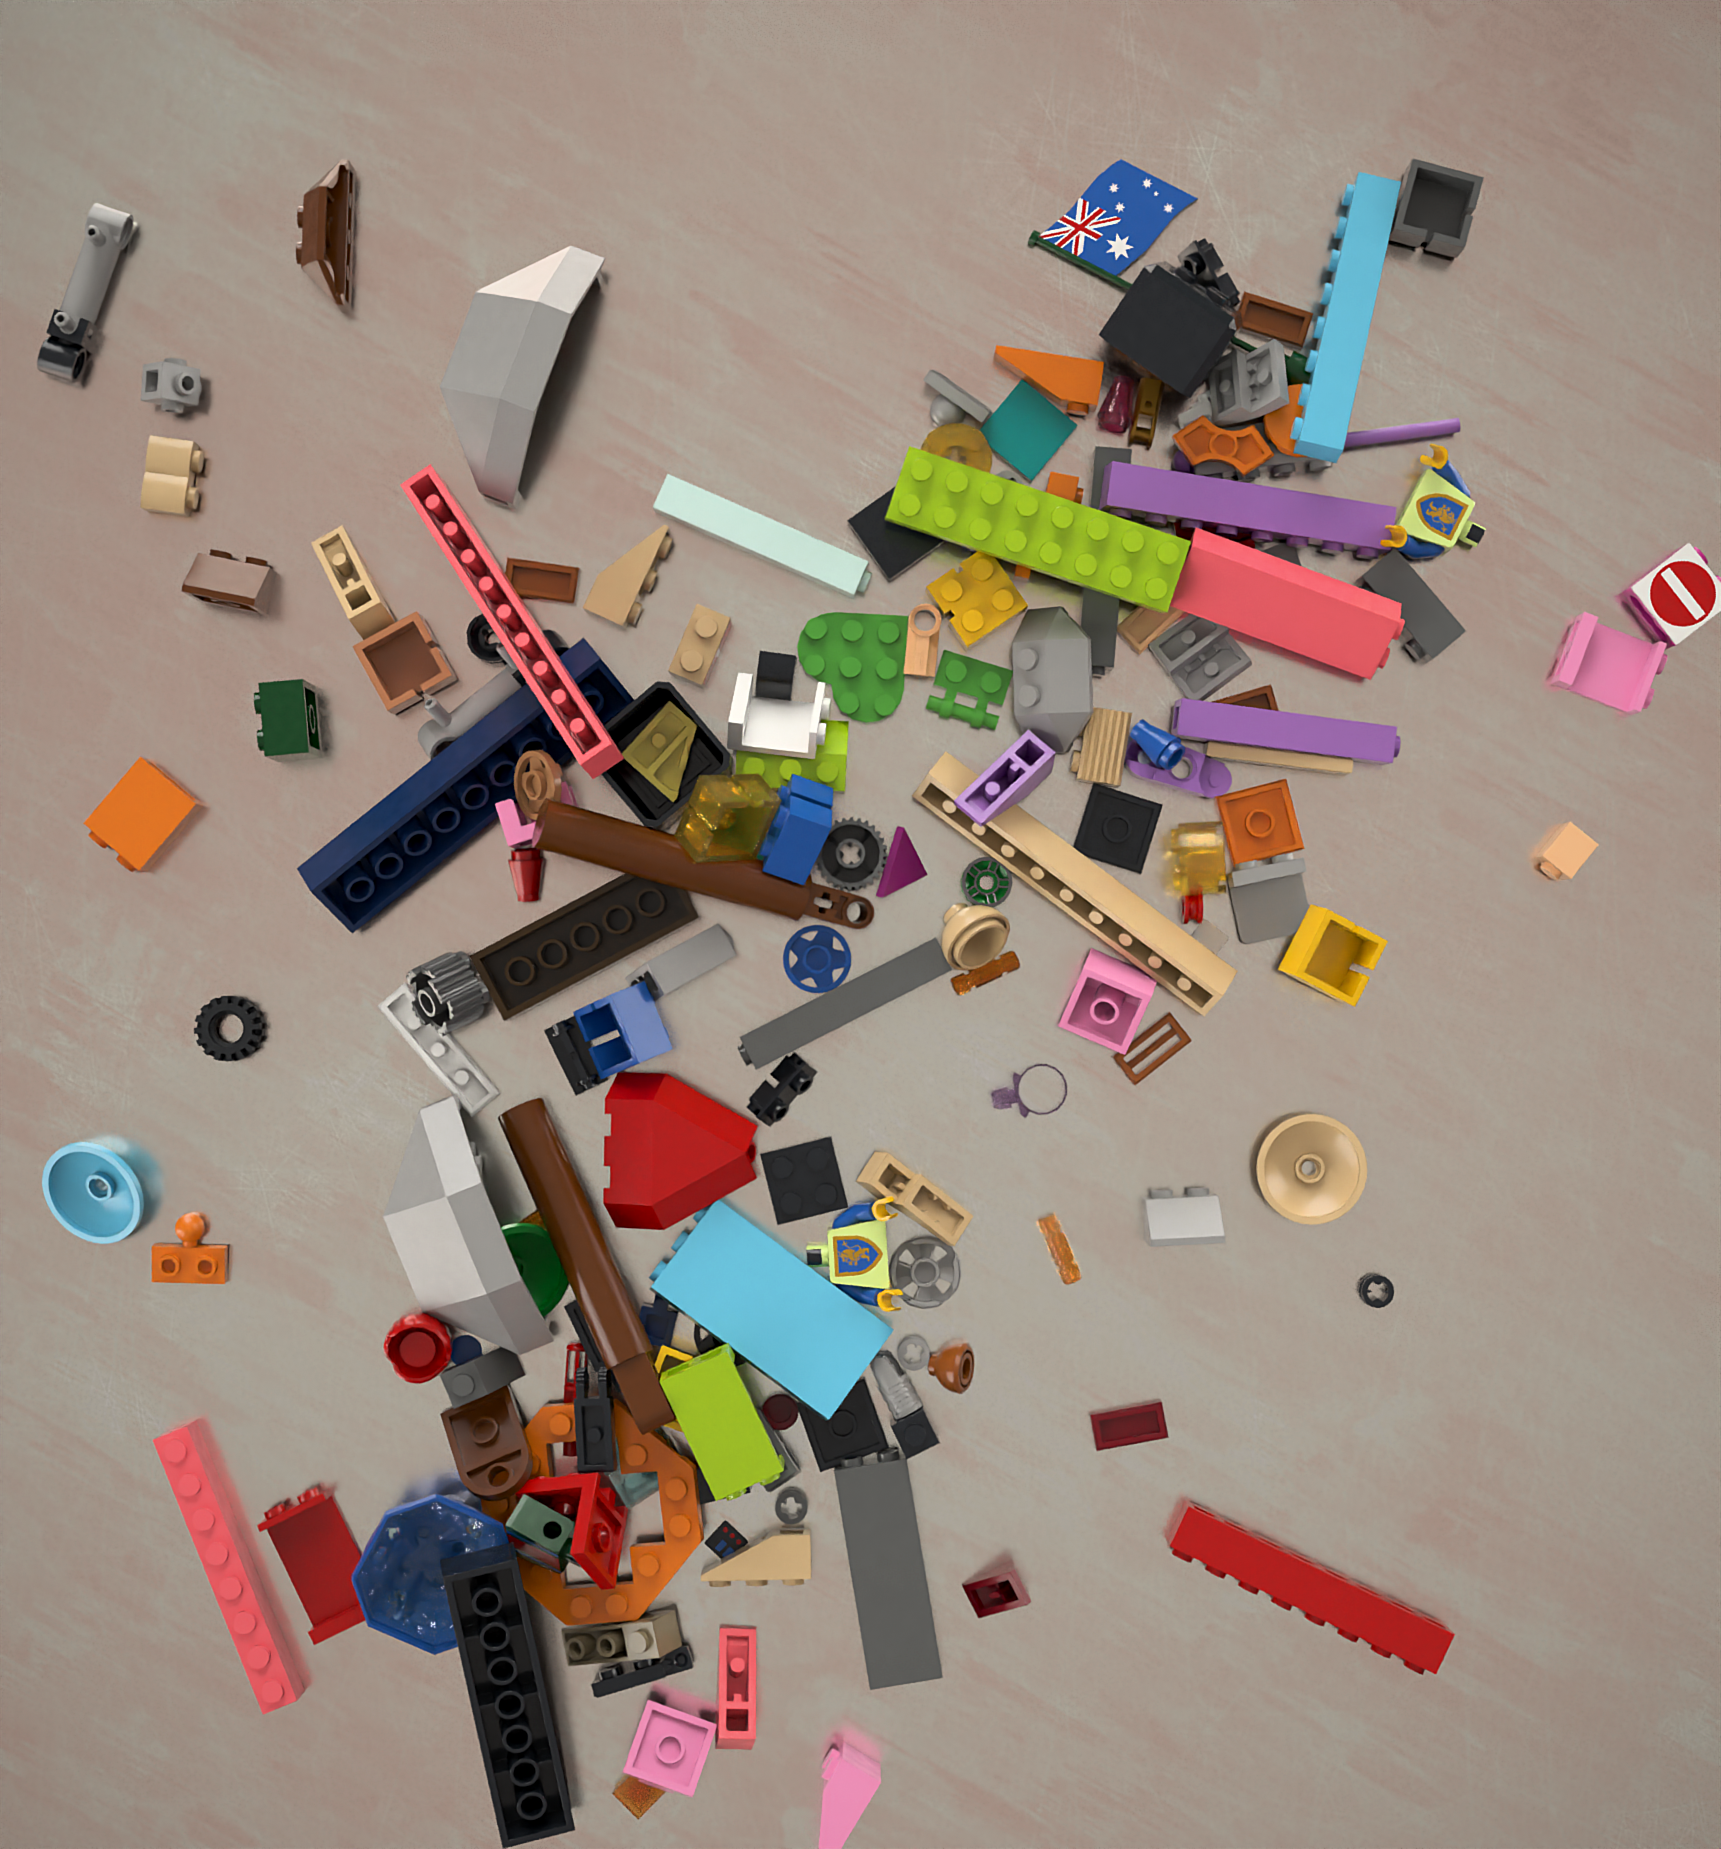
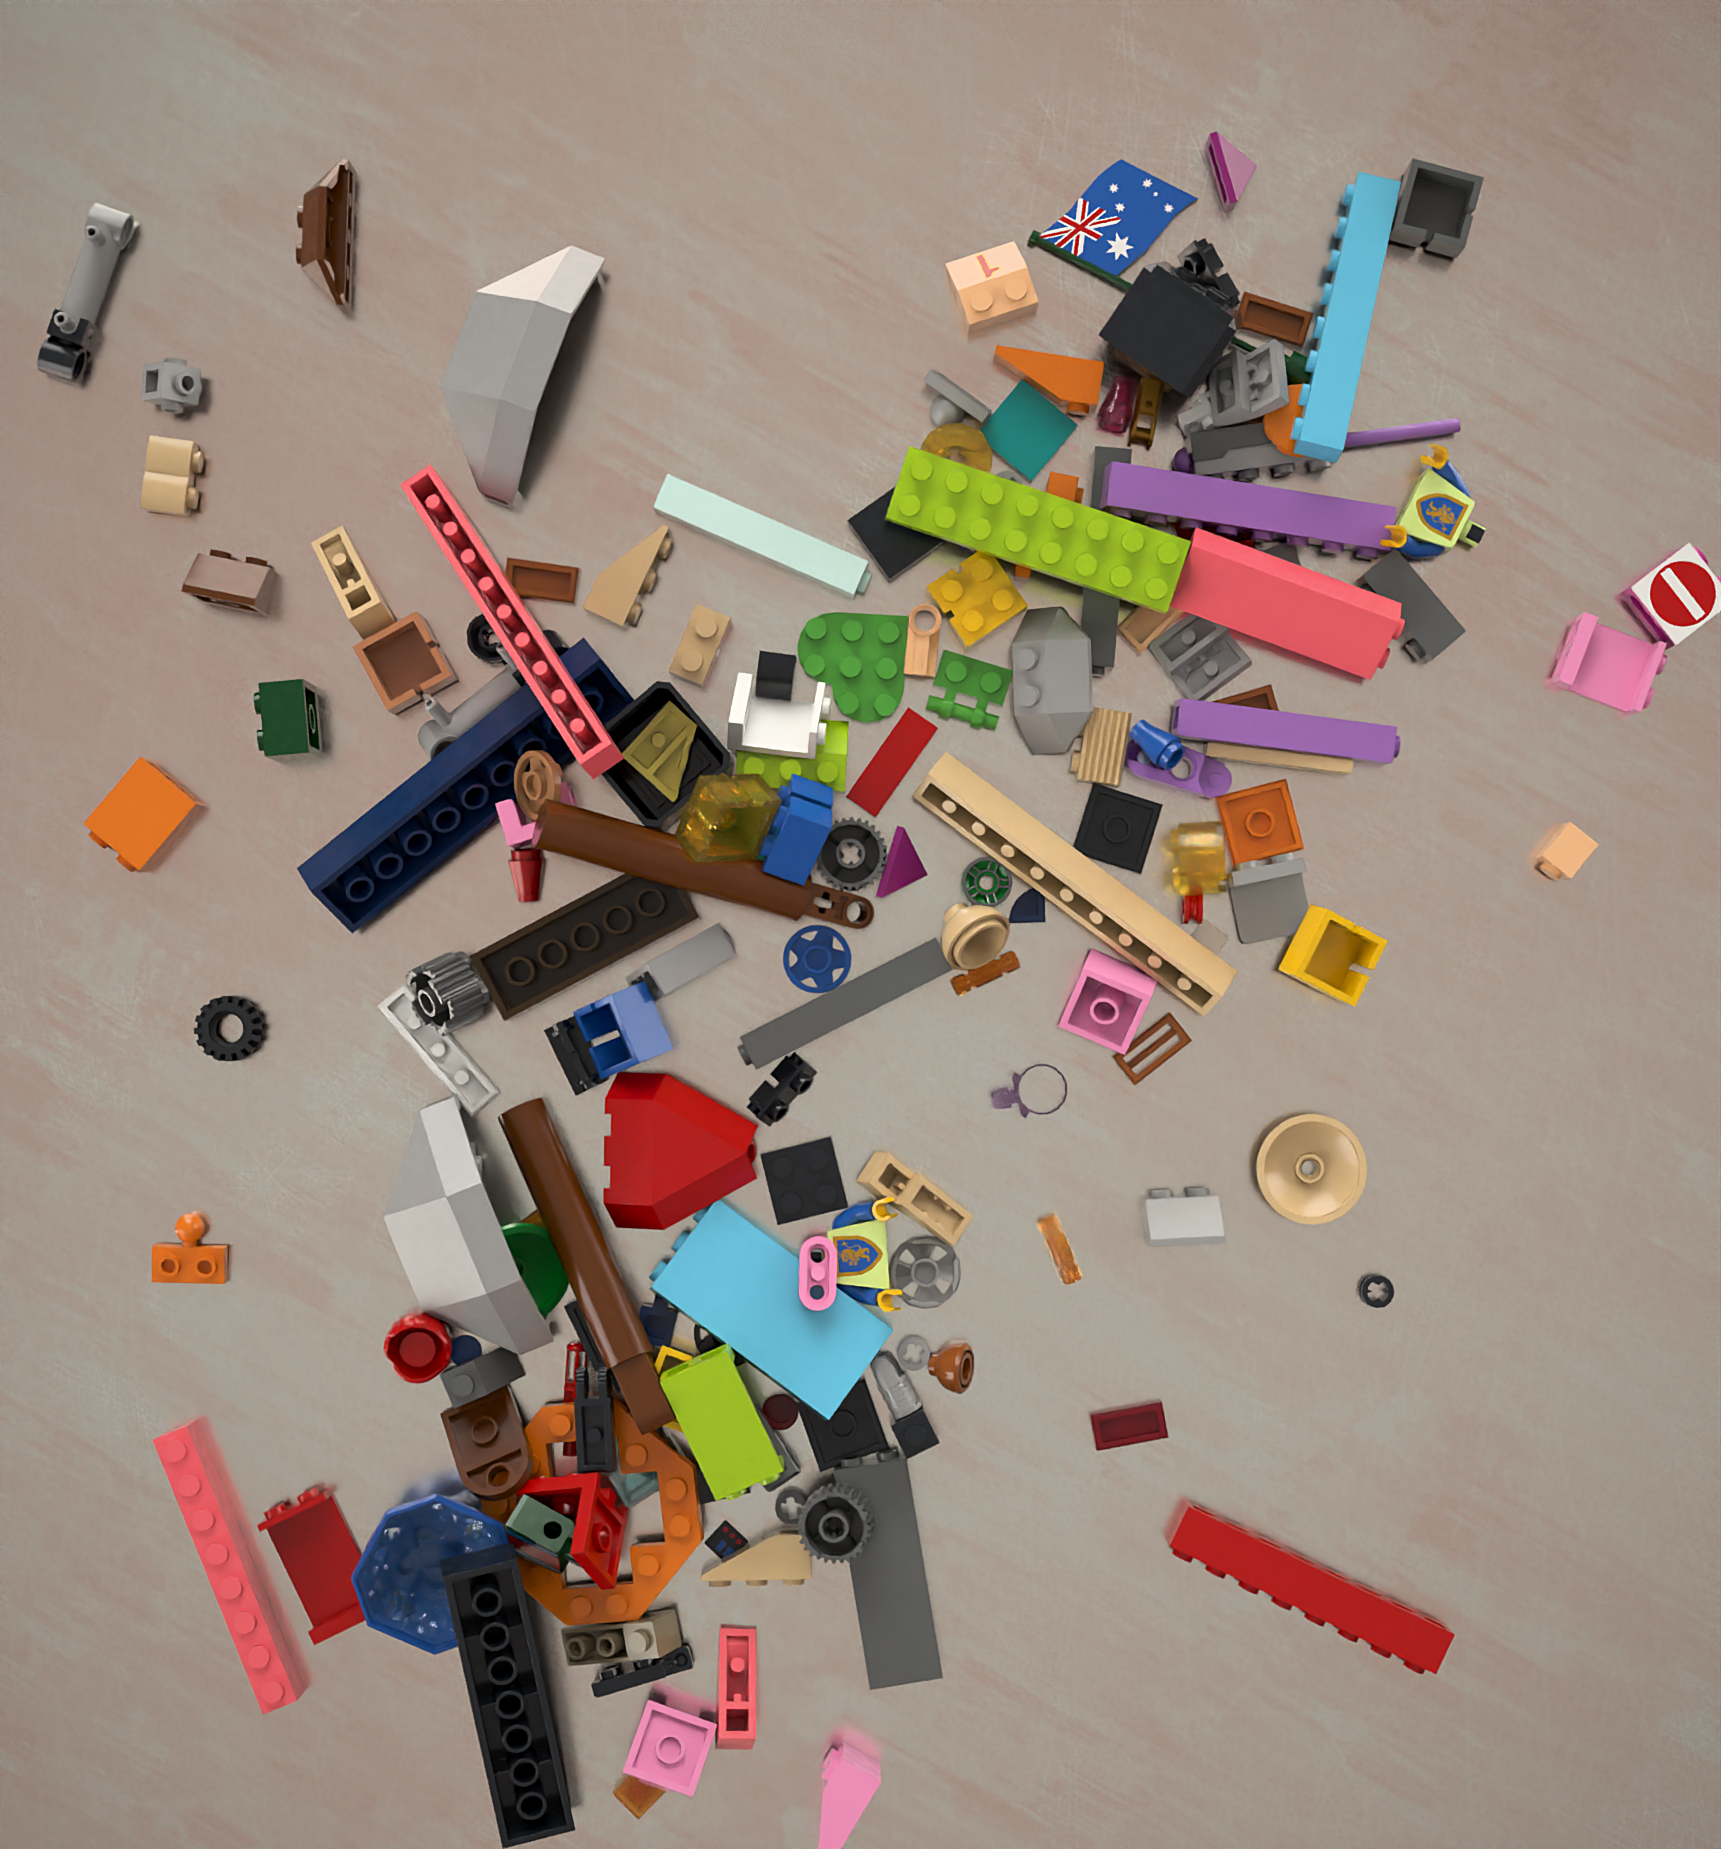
(92, 1192): medium azure dish -> none
(817, 1274): none -> bright pink plate
(839, 1502): none -> dark grey brick
(891, 762): none -> red tile
(992, 287): none -> light nougat slope
(997, 1590): dark red slope -> none
(1007, 779): medium lavender slope -> none
(1028, 908): none -> dark blue tile
(1208, 443): orange tile -> none
(1230, 169): none -> slope

